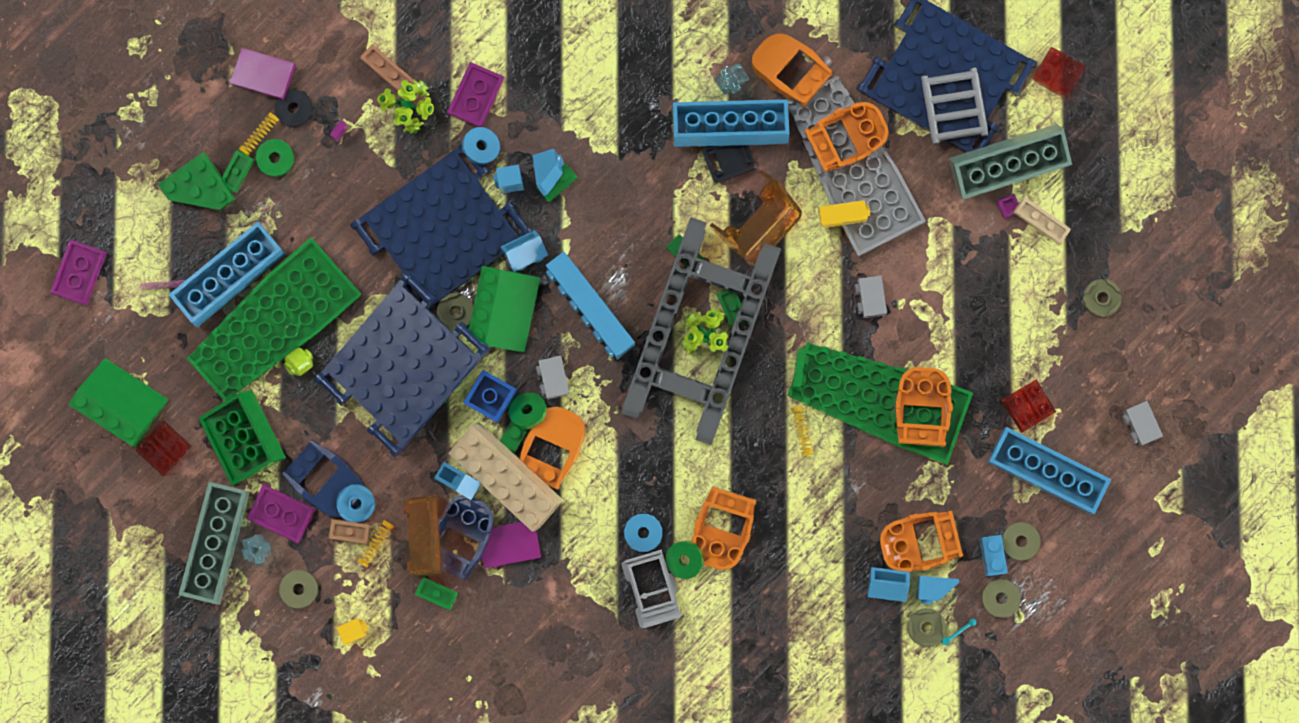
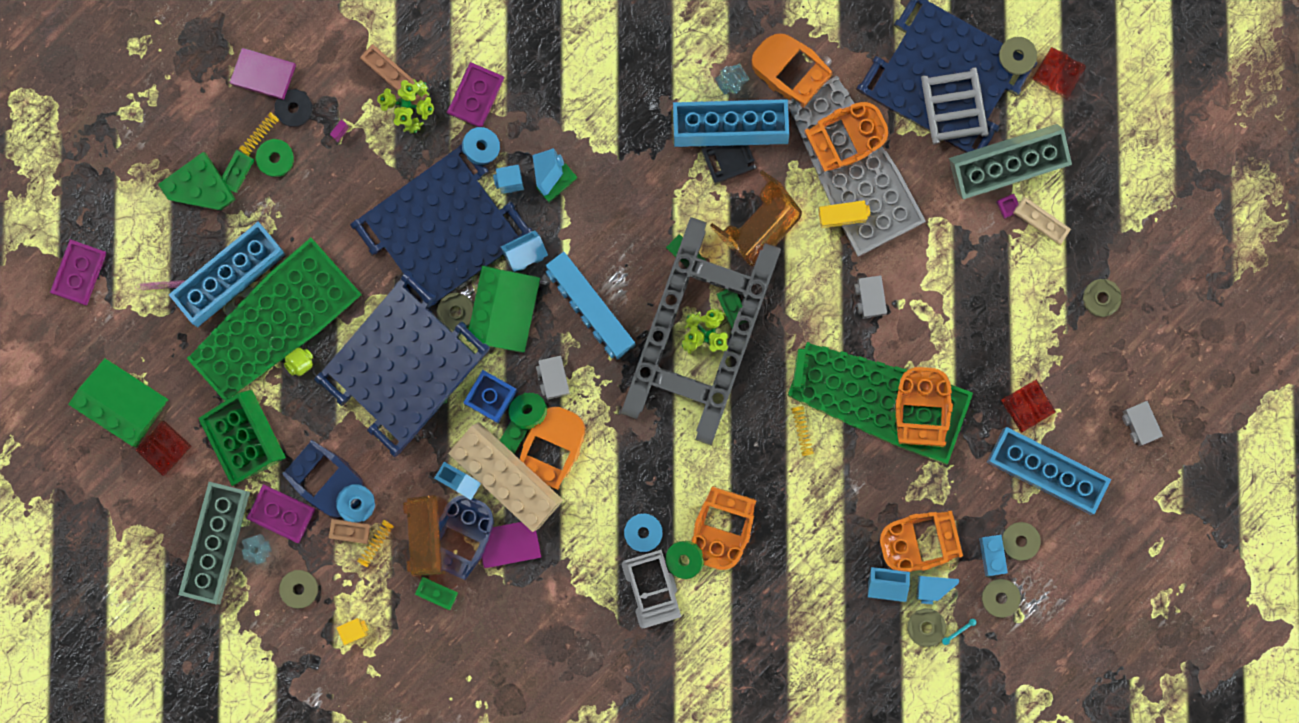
(1022, 45): none -> olive tile

